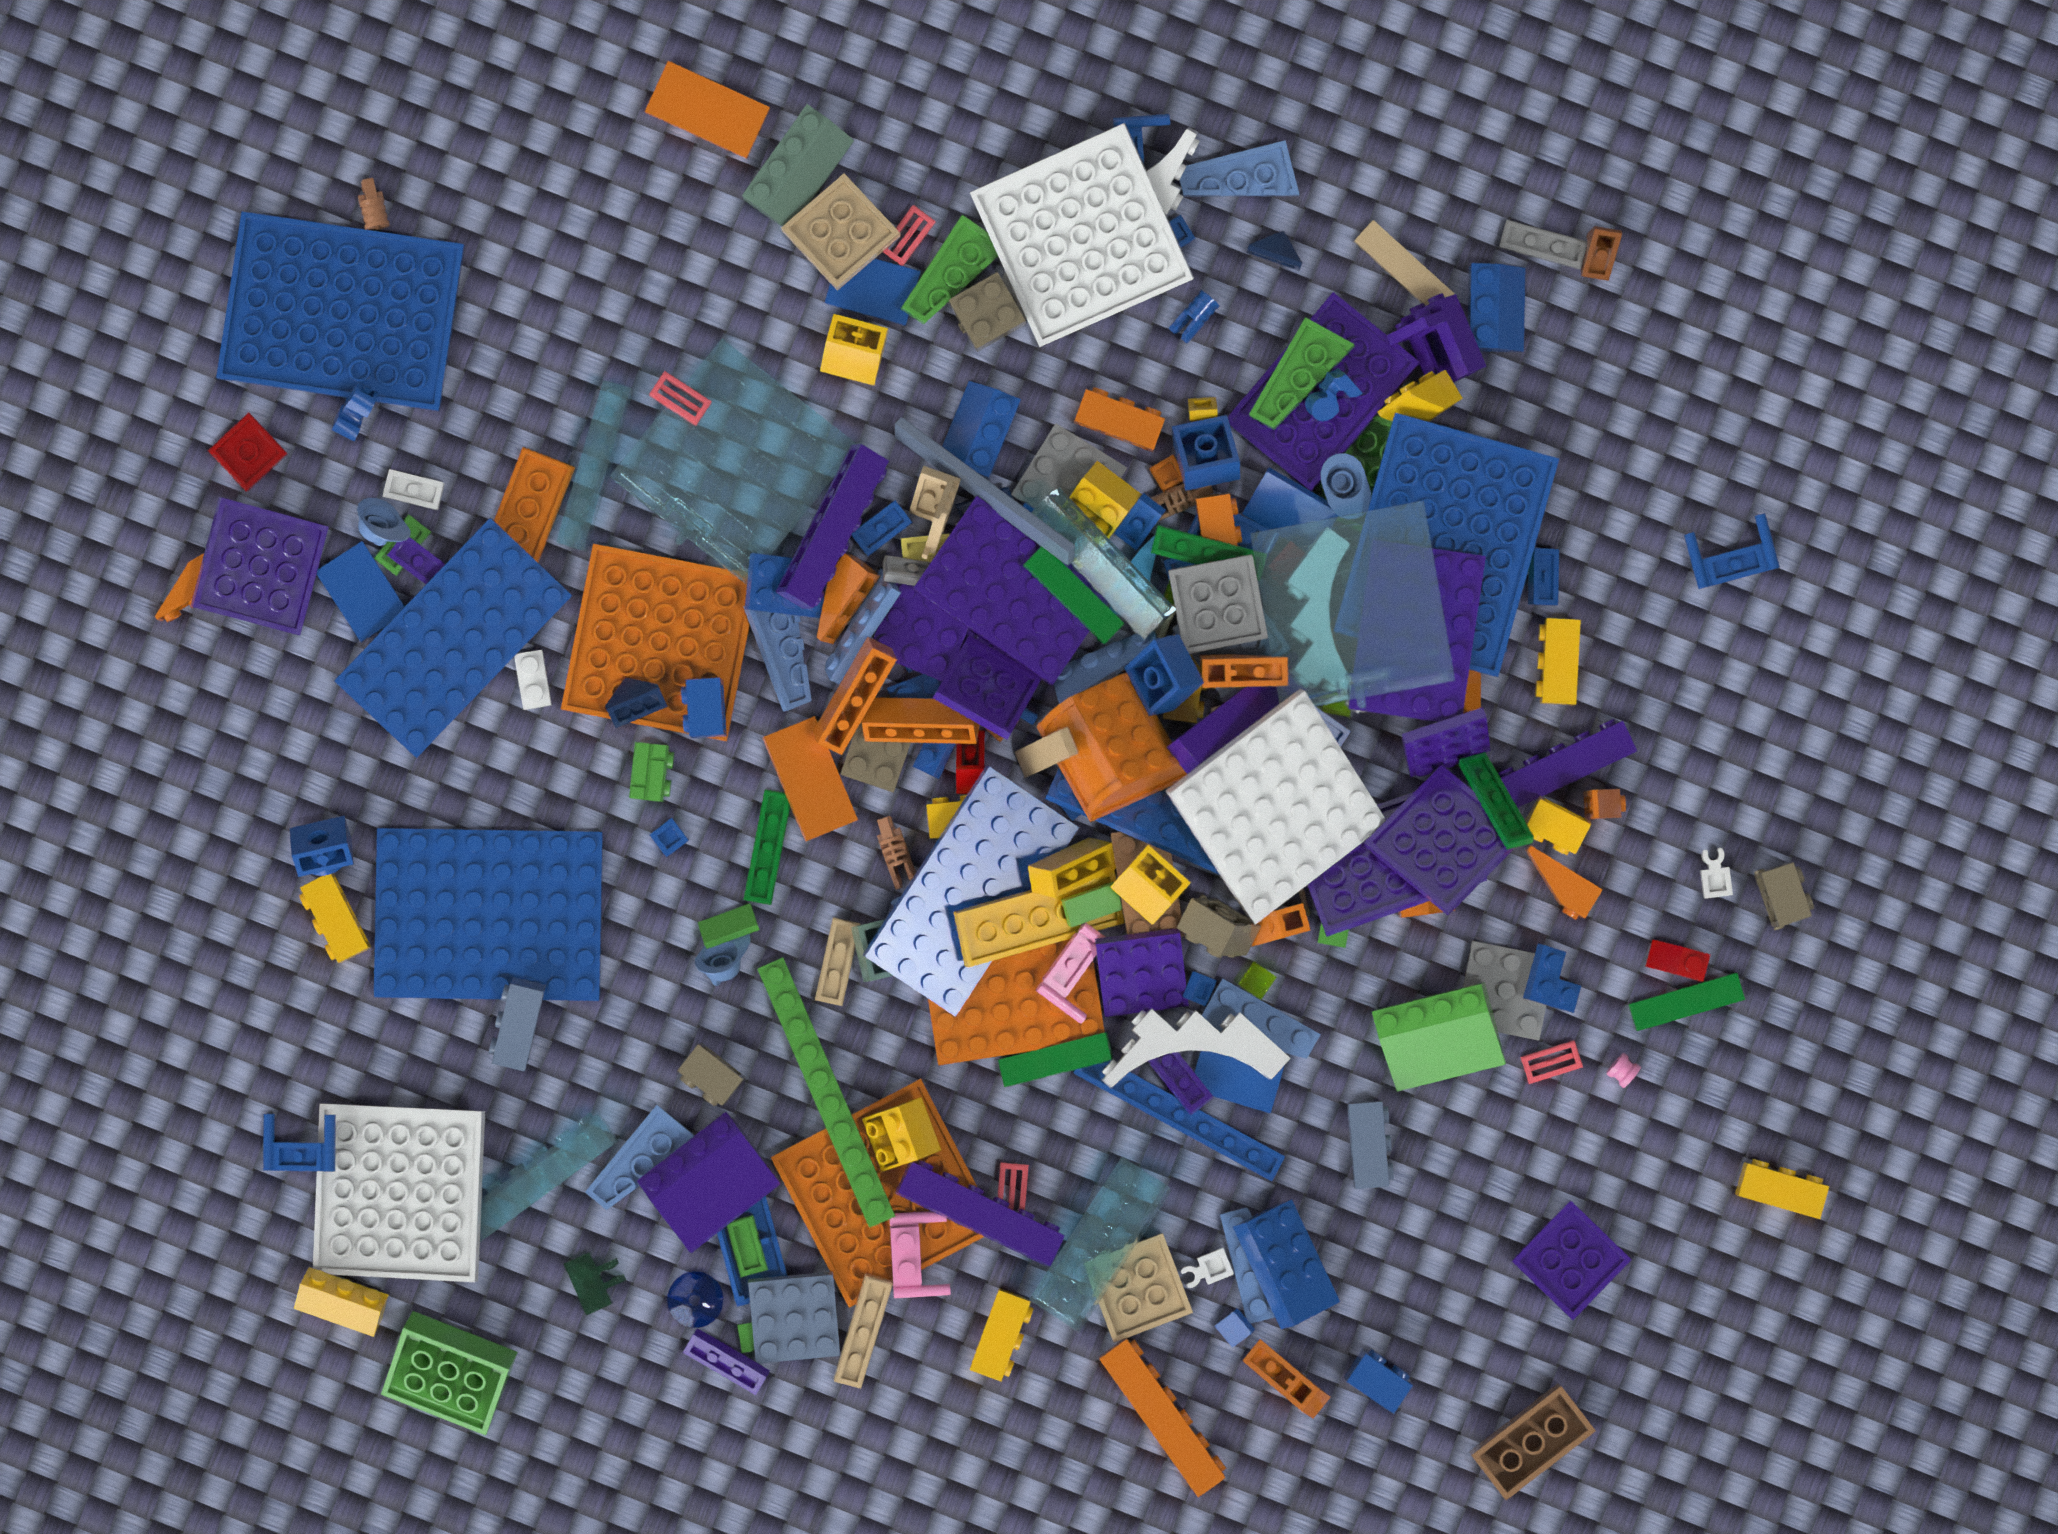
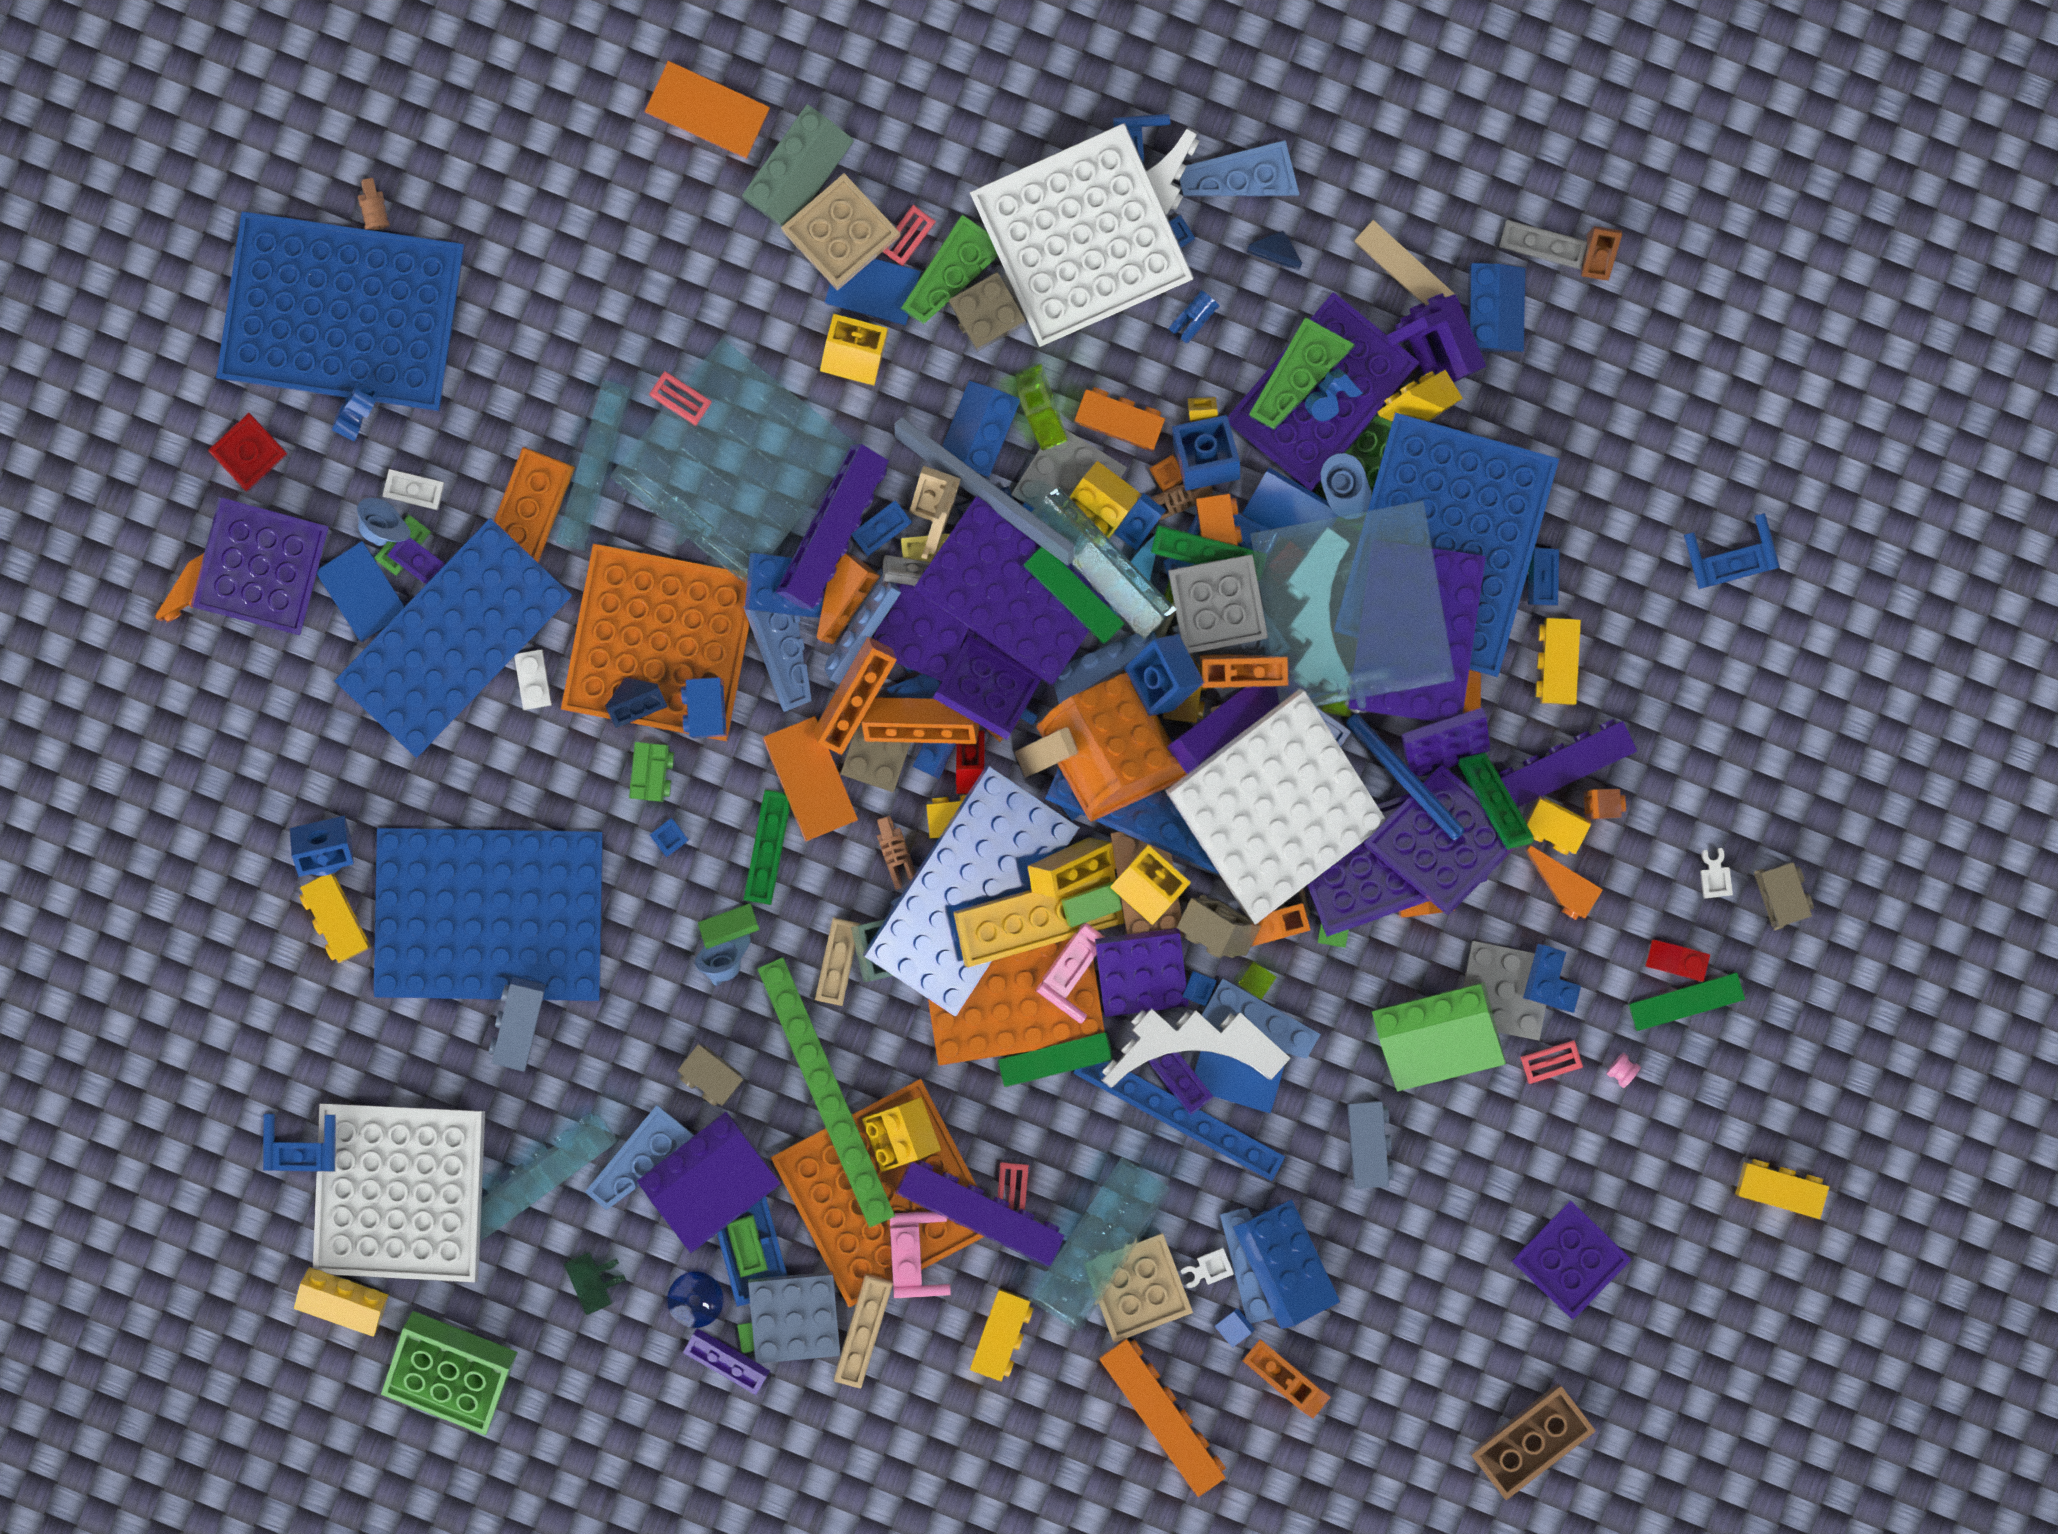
(1040, 407): none -> clear neon green slope
(1378, 1380): blue brick -> none
(1405, 776): none -> blue axle

